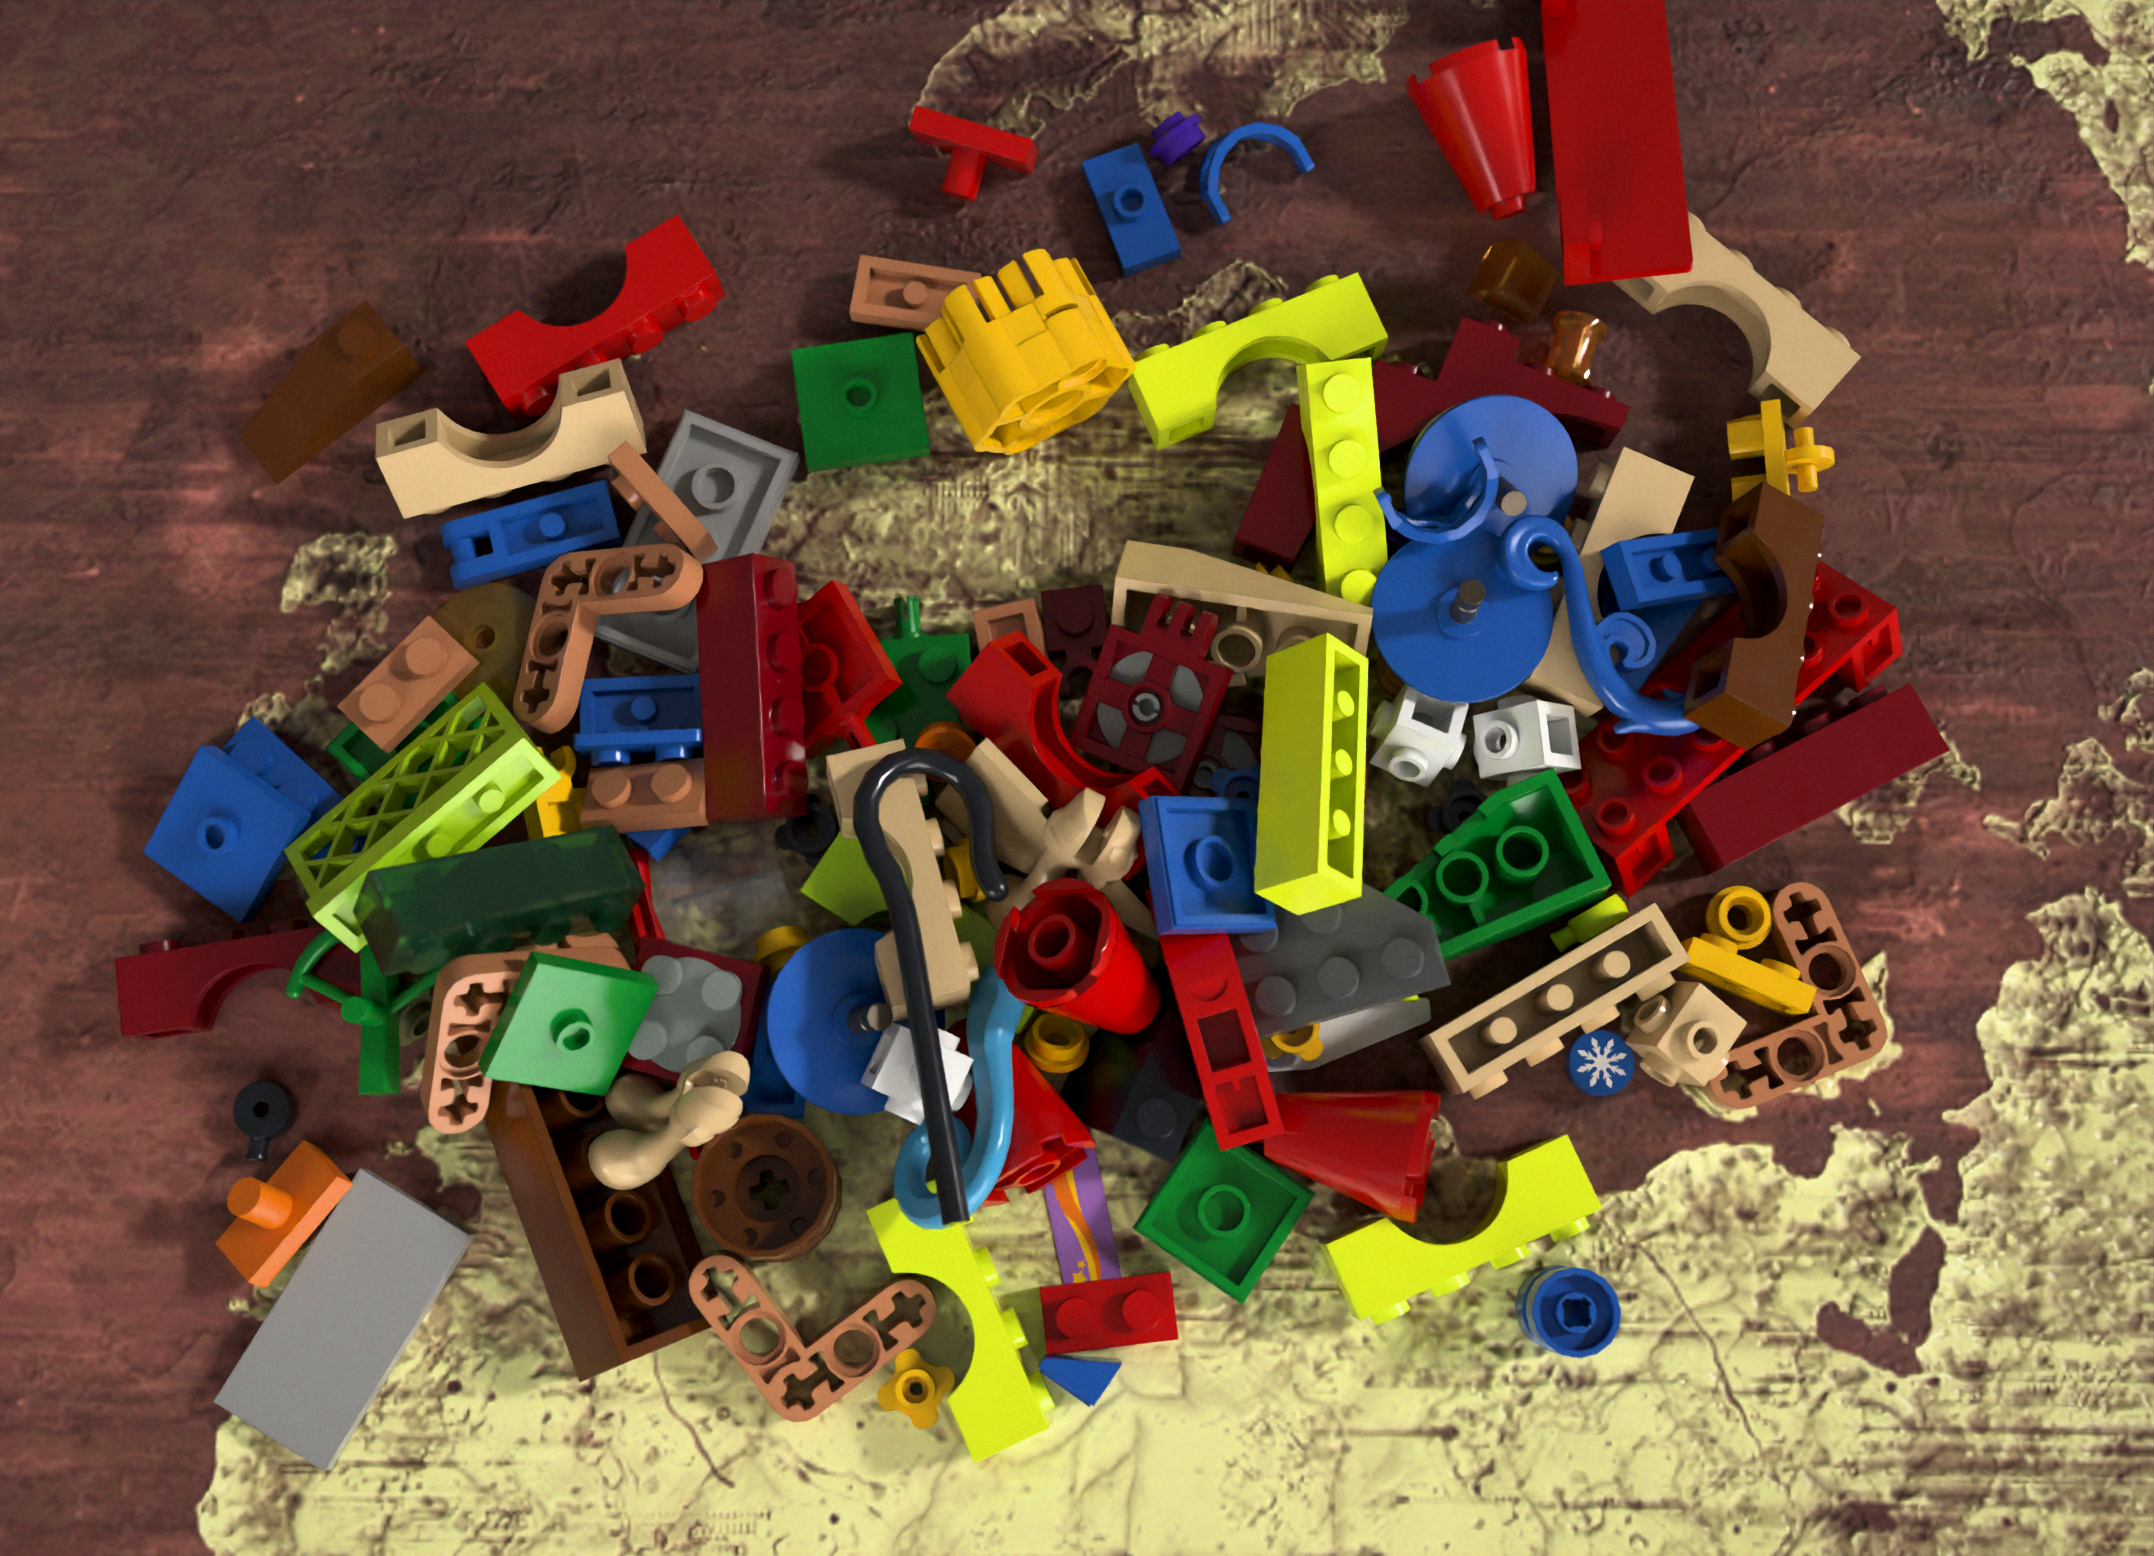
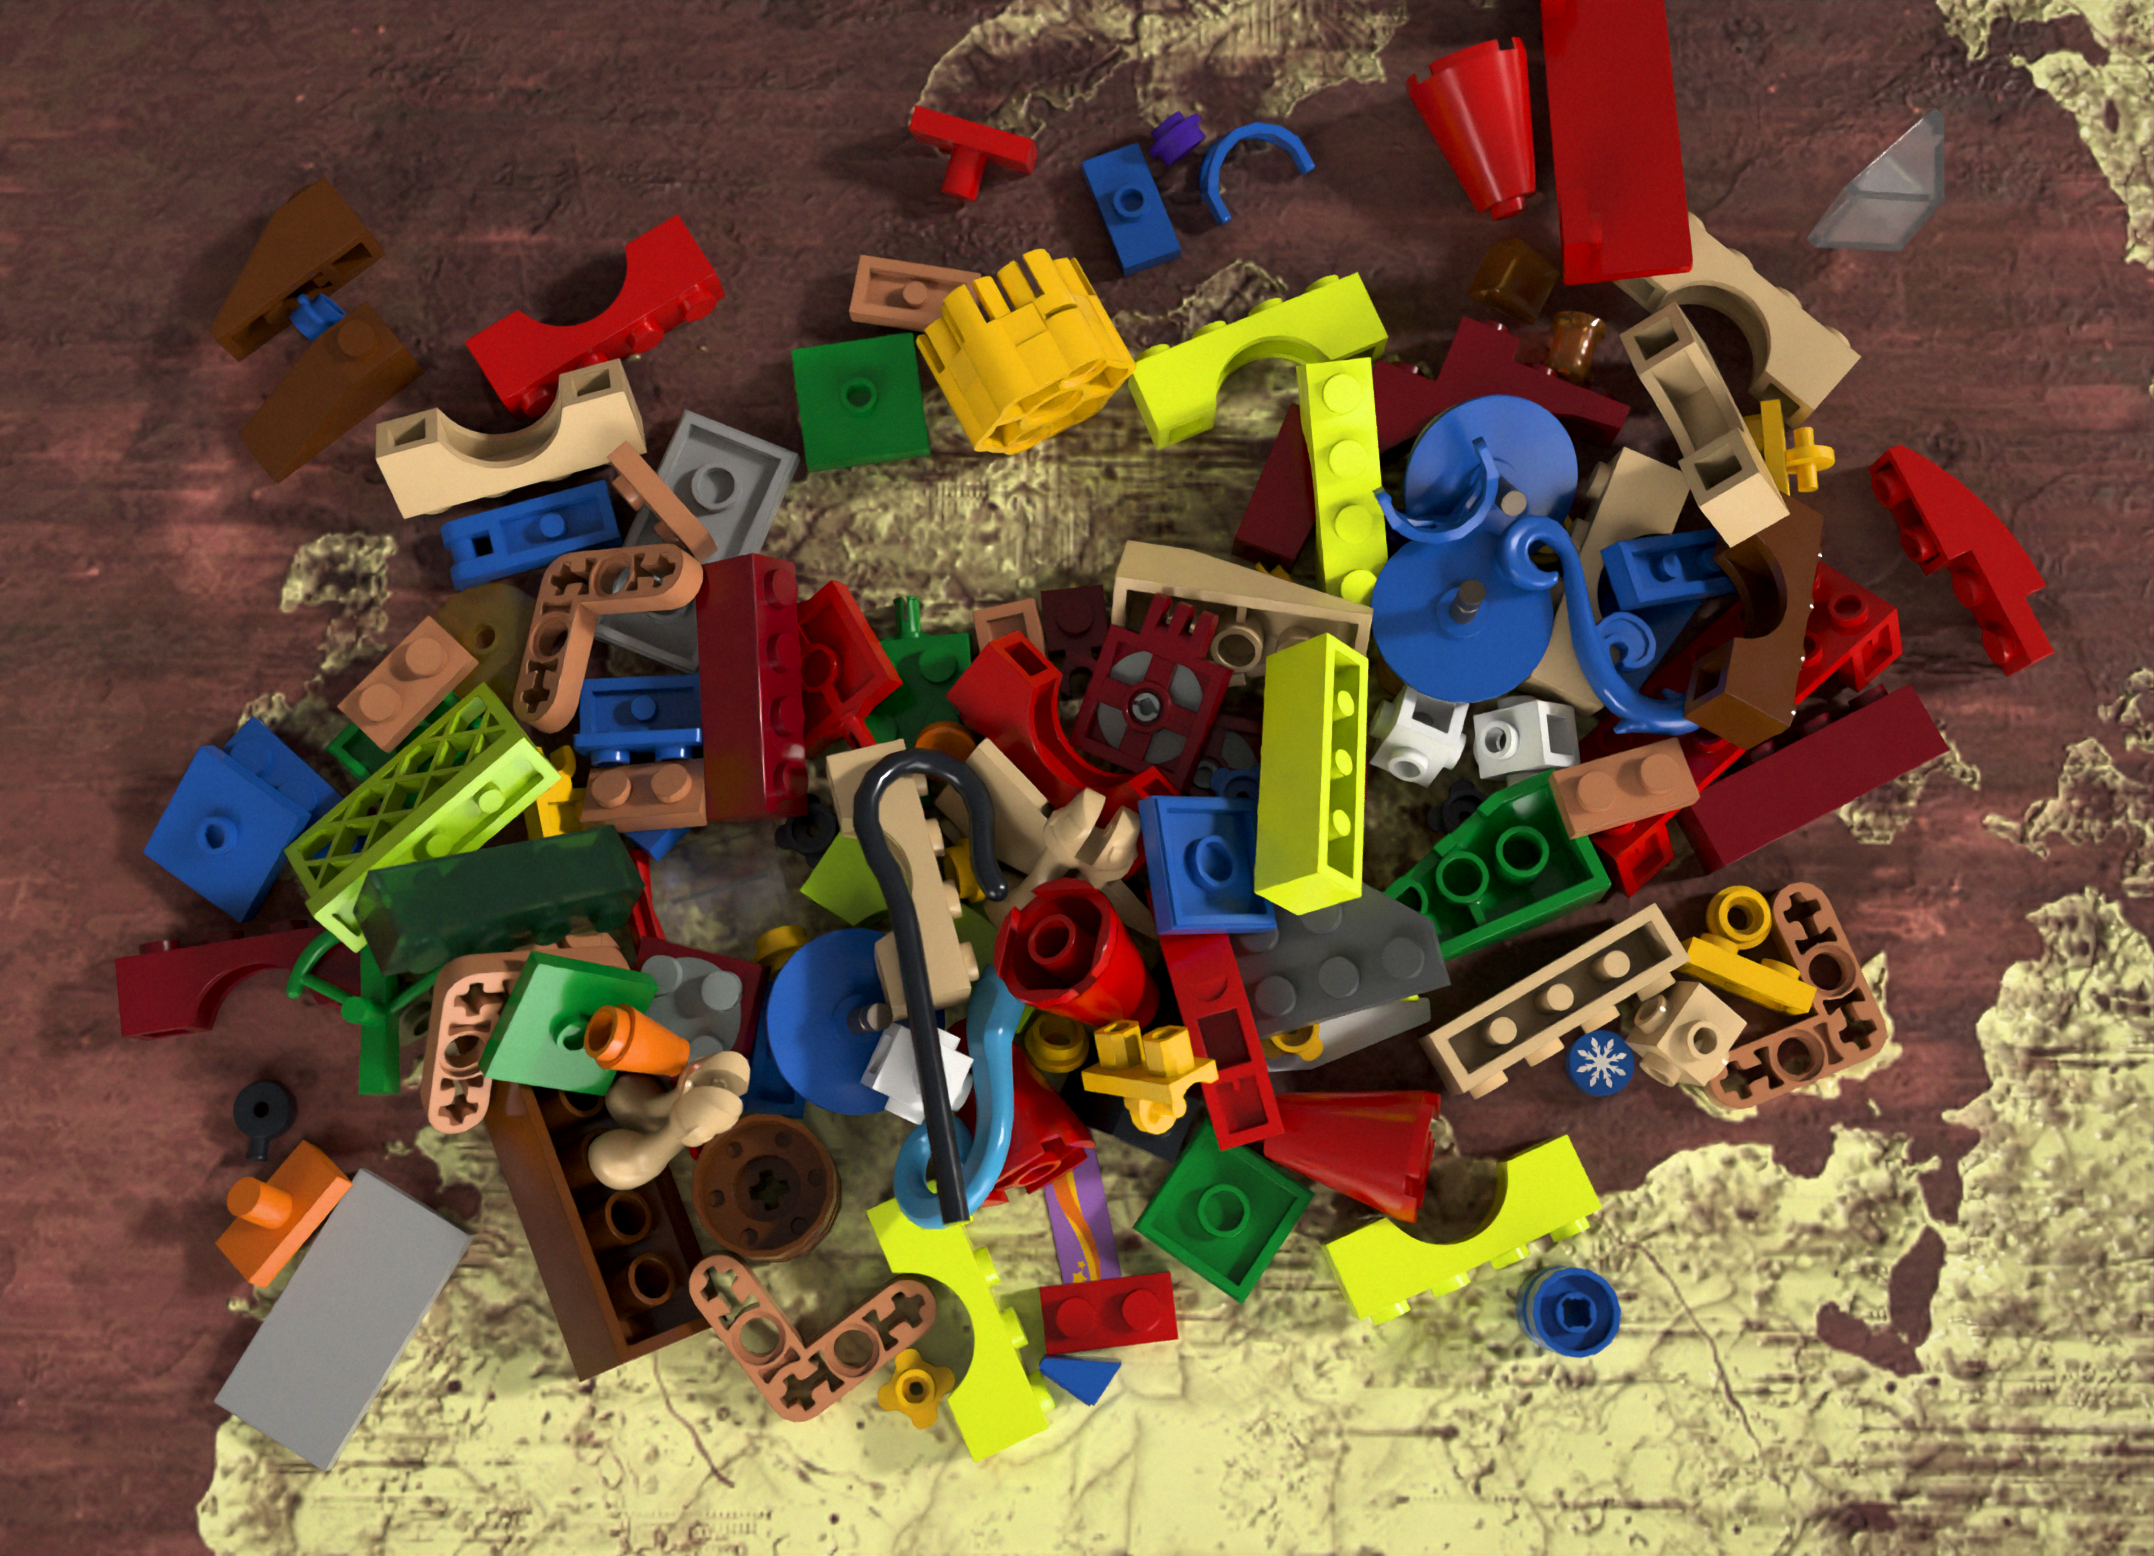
(306, 249): none -> reddish brown slope
(315, 315): none -> blue plate
(633, 1042): none -> orange cone
(1147, 1076): none -> yellow hips
(1591, 922): neon yellow piece -> none
(1623, 788): none -> nougat plate
(1715, 442): none -> tan arch
(1891, 195): none -> clear slope
(1955, 529): none -> red slope

